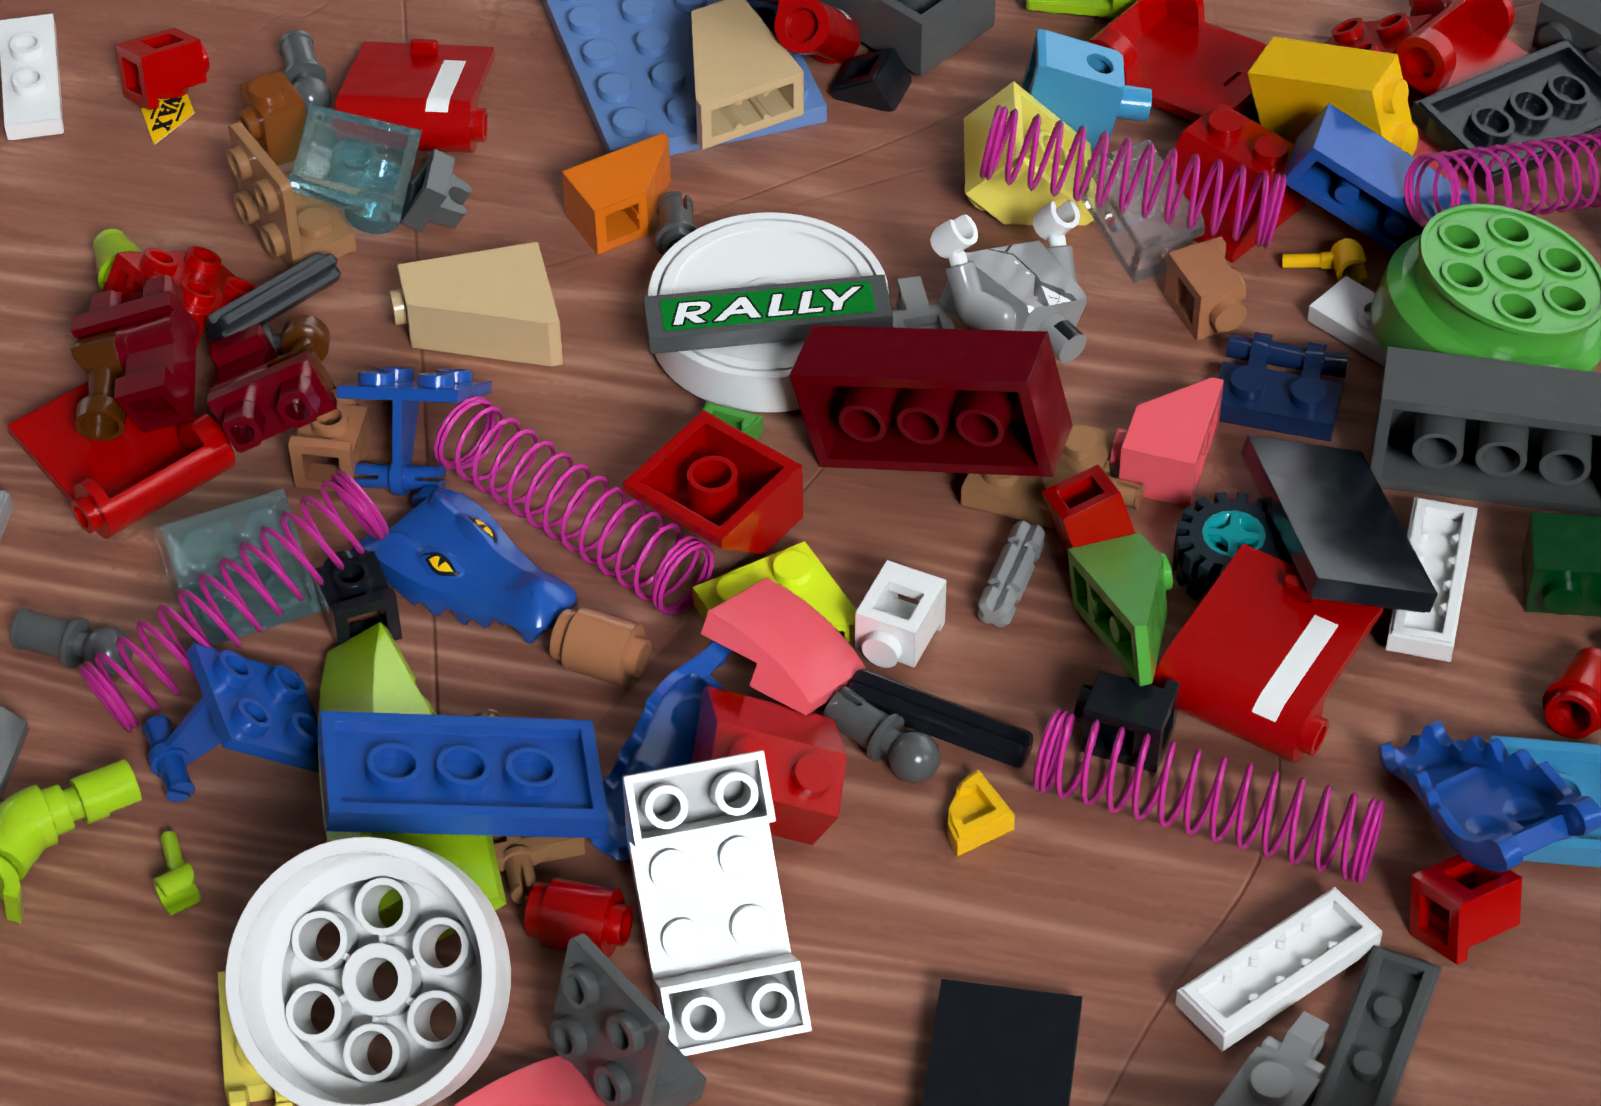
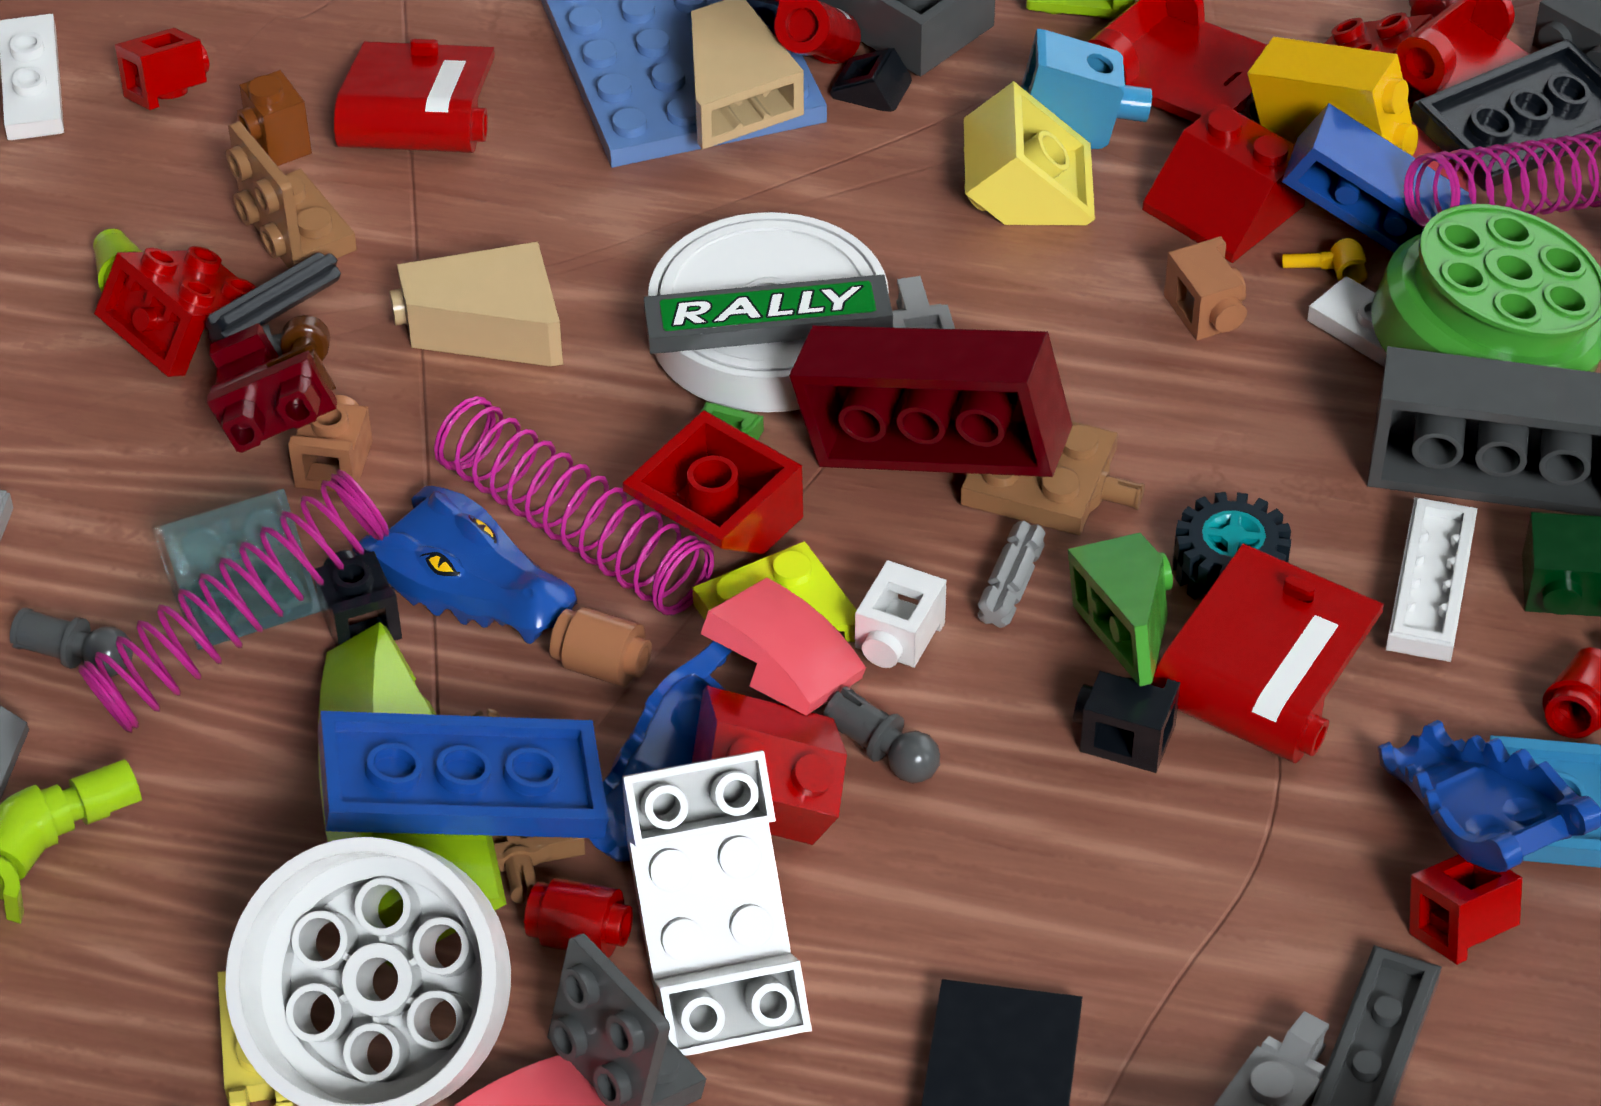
(124, 477): red door -> none
(133, 357): dark red hips -> none
(167, 117): yellow sticker -> none
(177, 886): lime hand -> none
(242, 707): blue plate -> none
(303, 69): dark grey pin -> none
(356, 166): clear light blue slope -> none
(406, 392): blue plate -> none
(436, 194): dark grey tile -> none
(617, 193): orange slope -> none
(673, 220): dark grey pin -> none
(946, 719): black axle -> none
(976, 815): yellow tile -> none
(1017, 283): light grey torso -> none
(1049, 770): dark pink piece -> none
(1087, 509): red brick -> none
(1140, 242): clear brick -> none
(1170, 441): coral slope -> none
(1269, 206): dark pink piece -> none
(1278, 968): white plate -> none
(1282, 400): dark blue plate -> none
(1338, 525): black tile -> none

